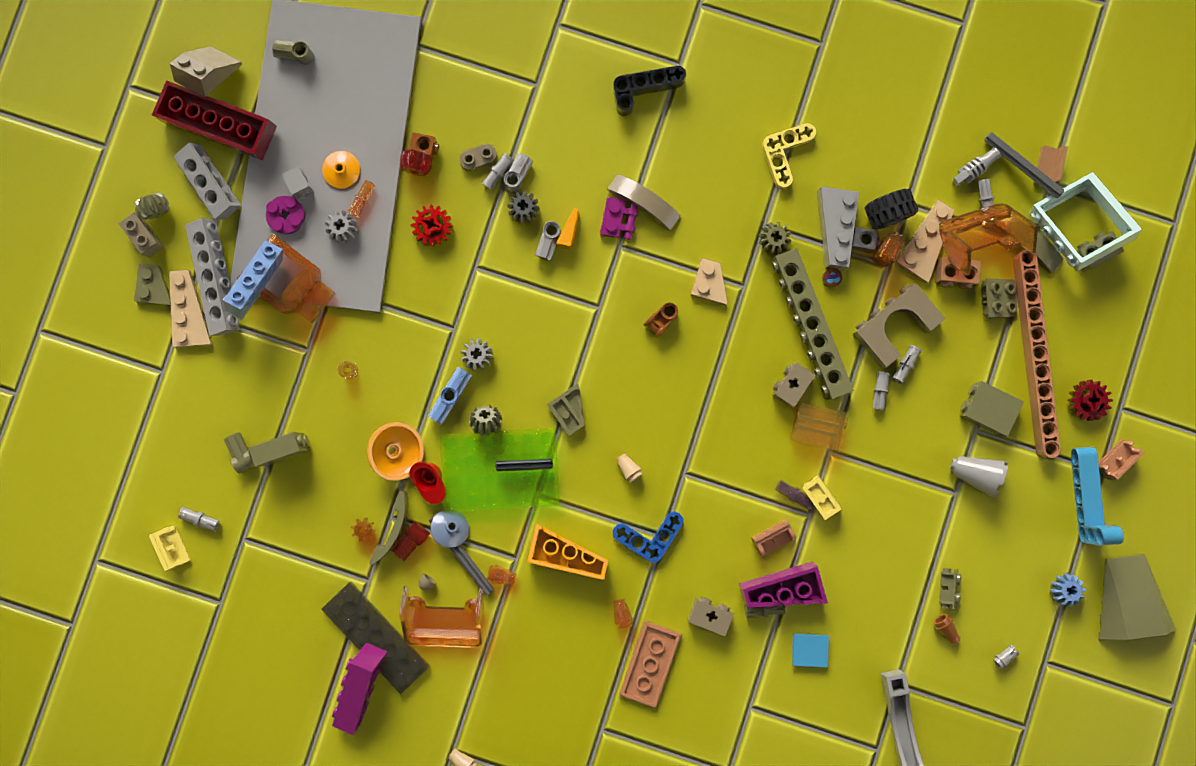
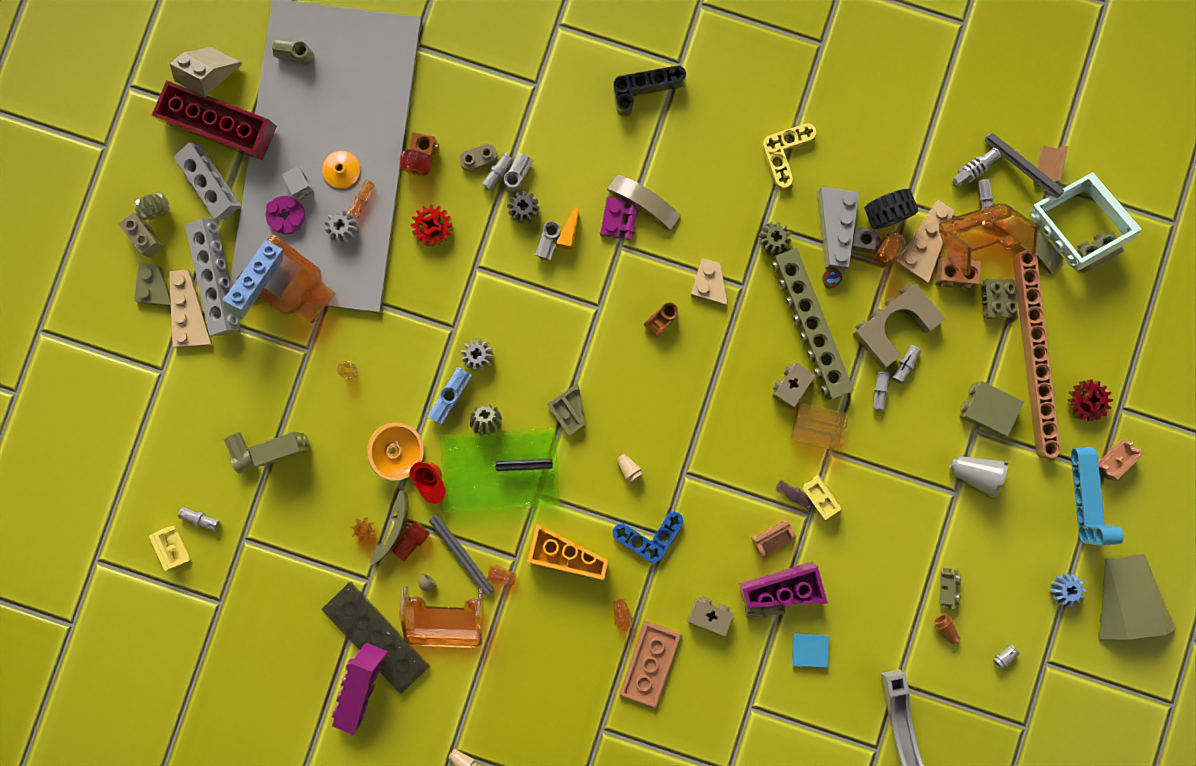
(442, 533): sand blue dish -> none

